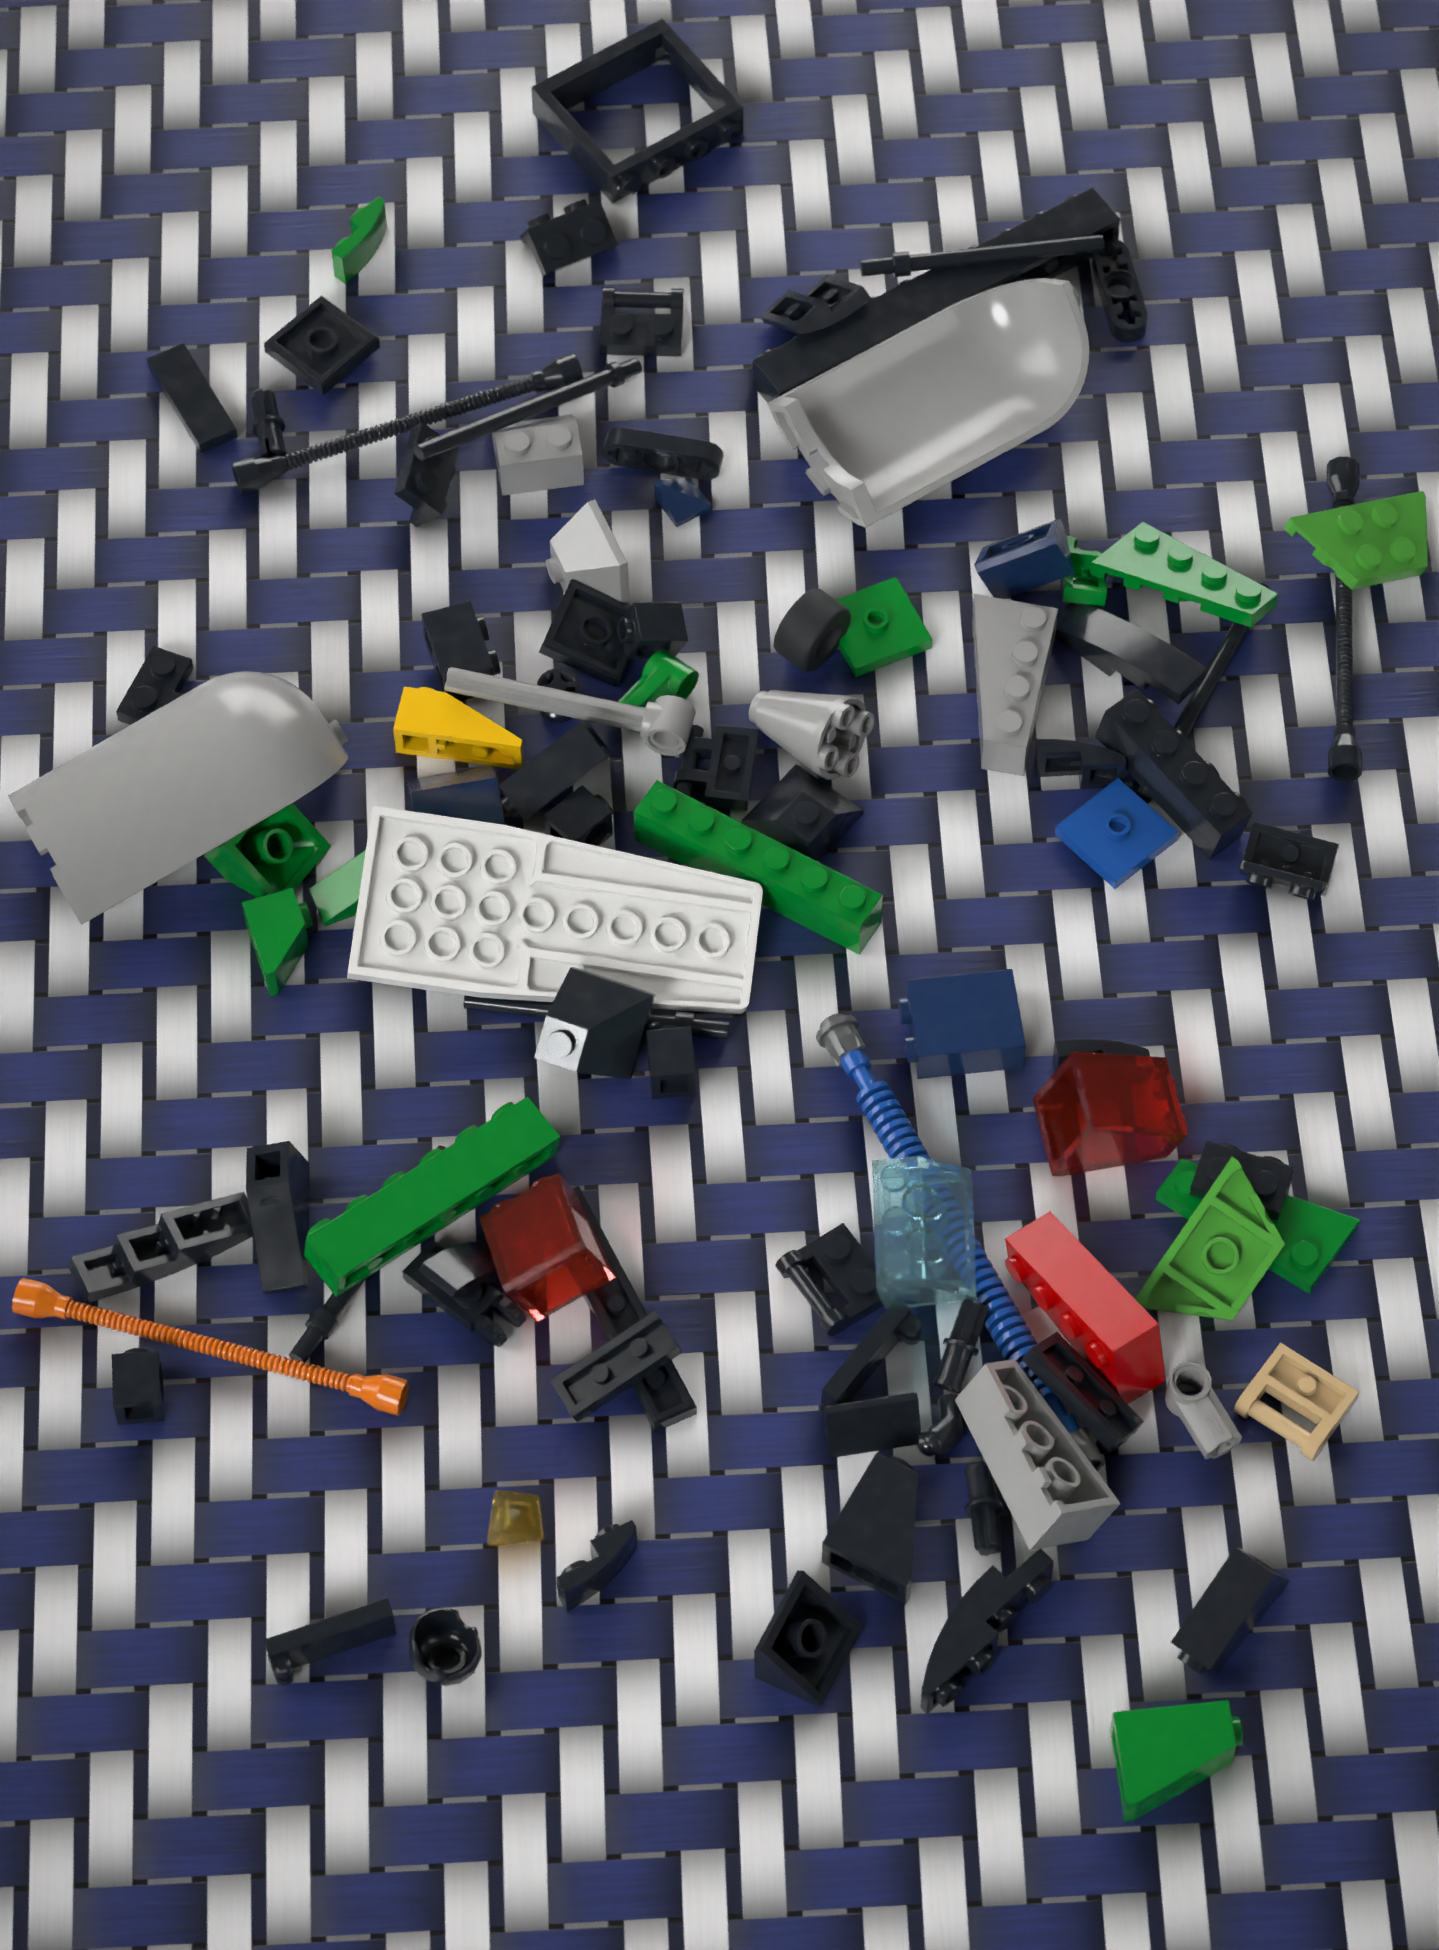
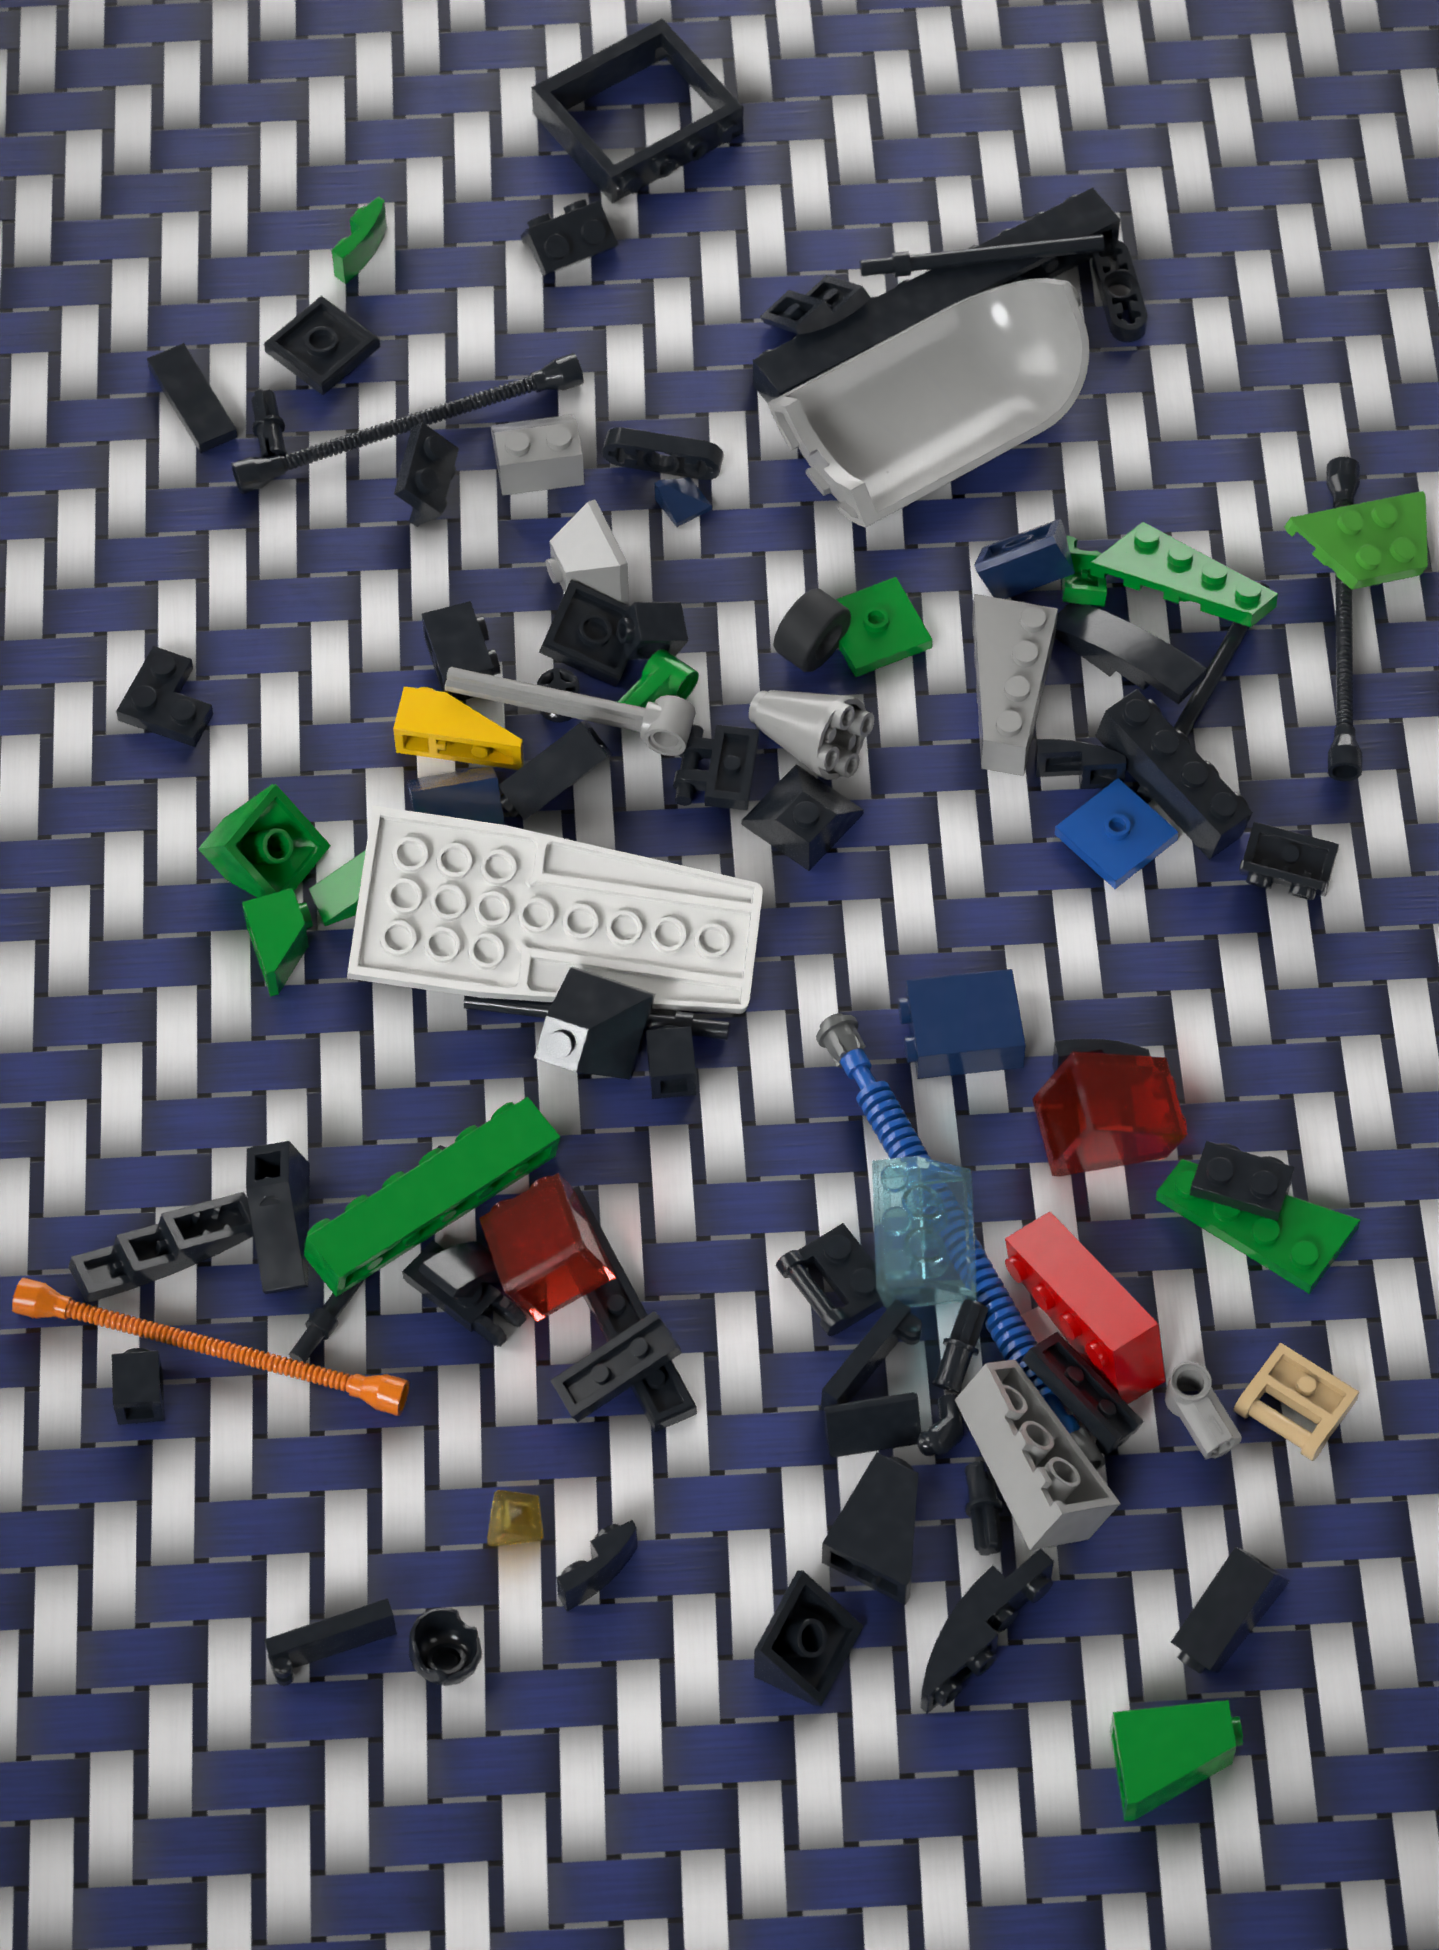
(177, 785): light grey panel -> none
(581, 818): black brick -> none
(612, 375): black bar -> none
(641, 332): black plate -> none
(789, 880): green brick -> none
(1216, 1254): bright green wing -> none

